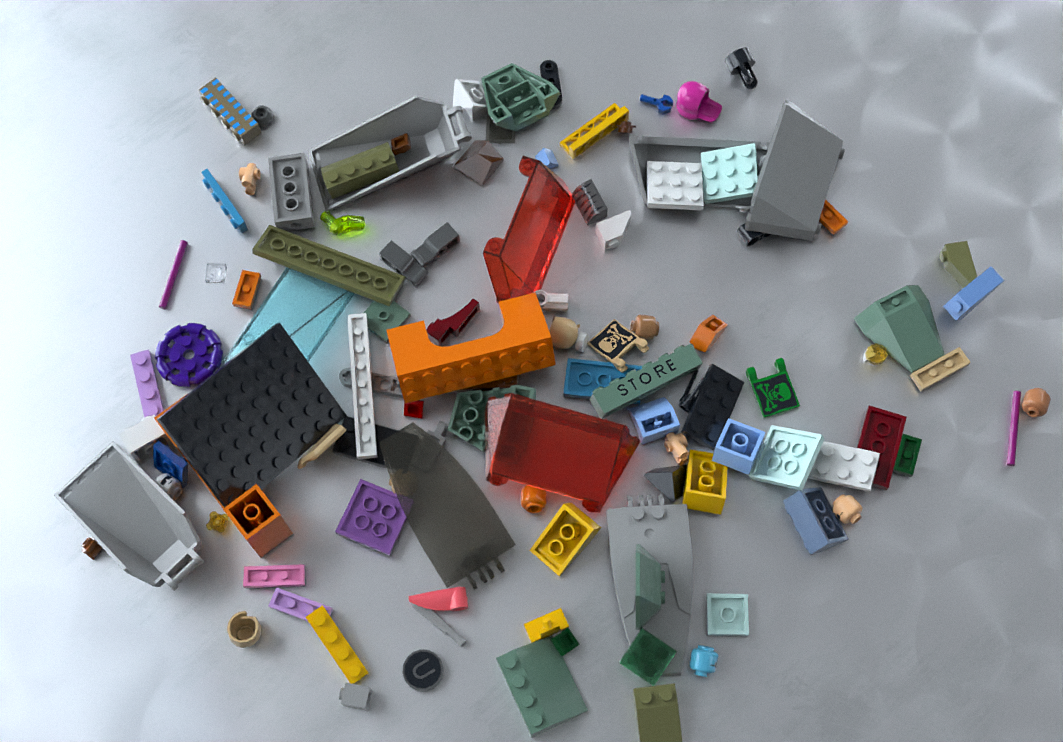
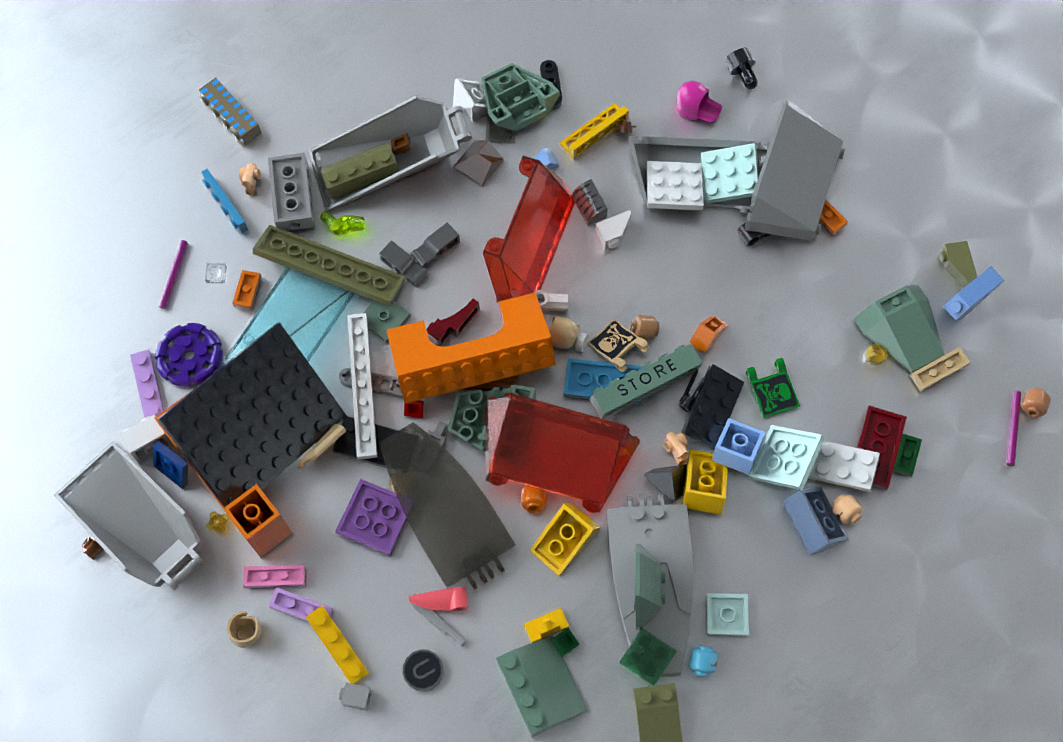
(169, 485): white head -> none
(263, 120): dark grey plate -> none
(654, 420): light blue slope -> none
(658, 102): blue bar -> none

